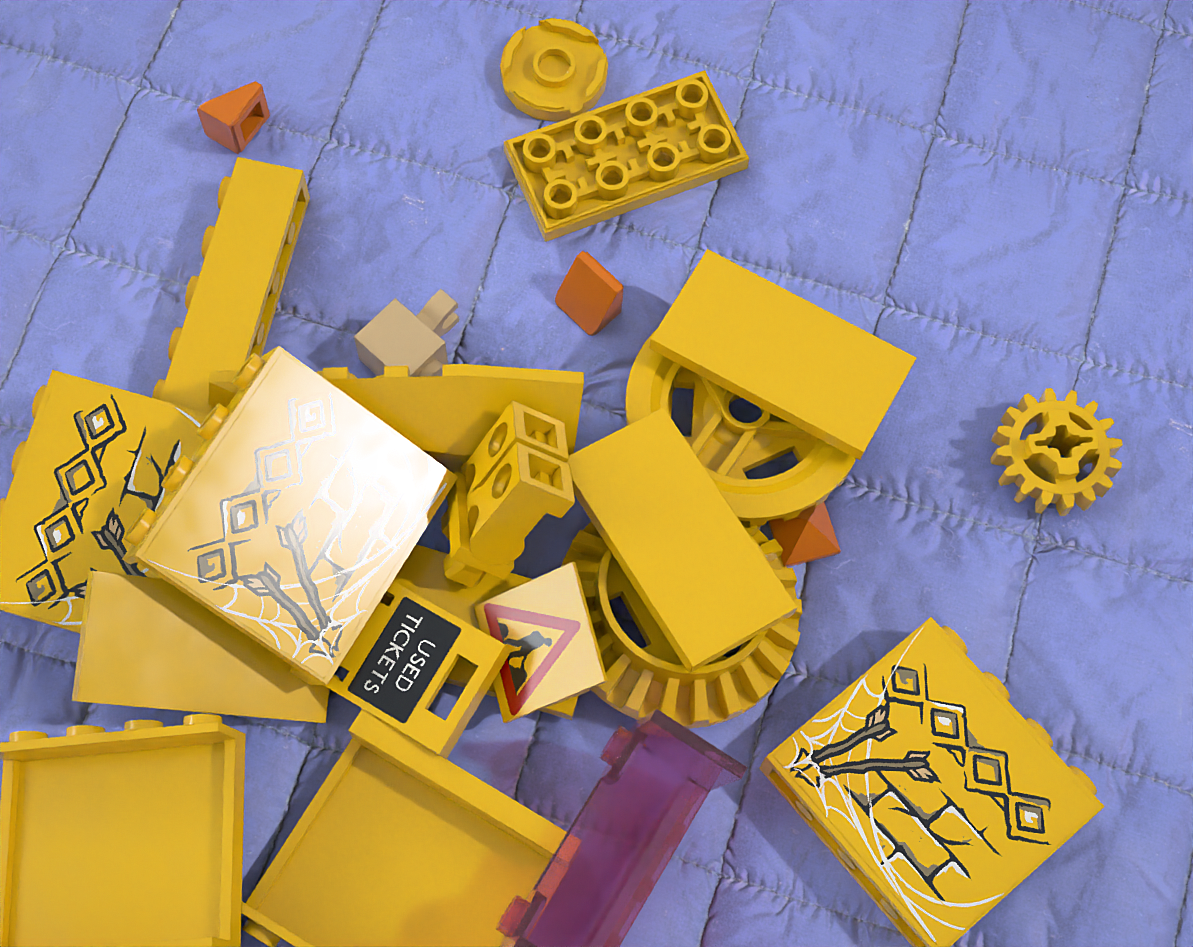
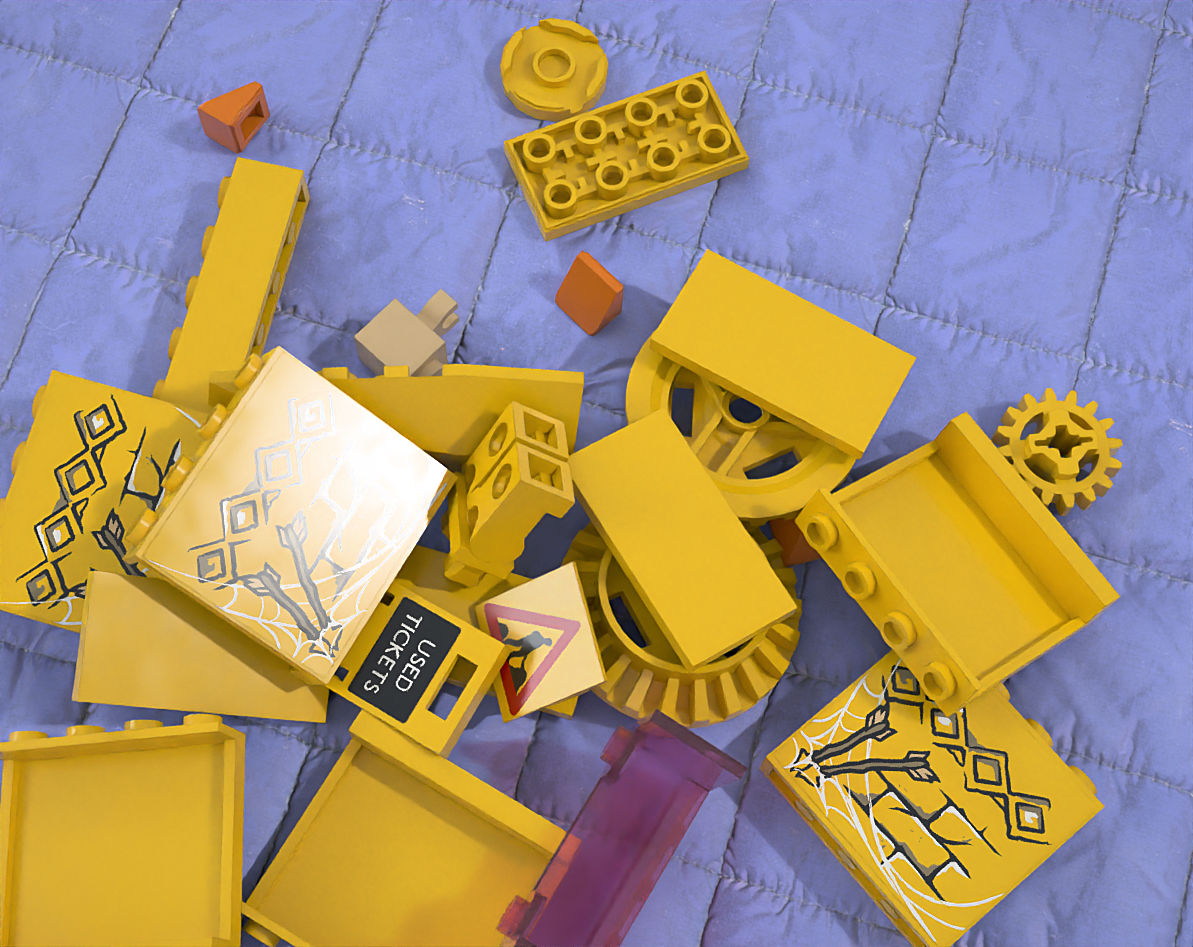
(957, 564): none -> yellow panel

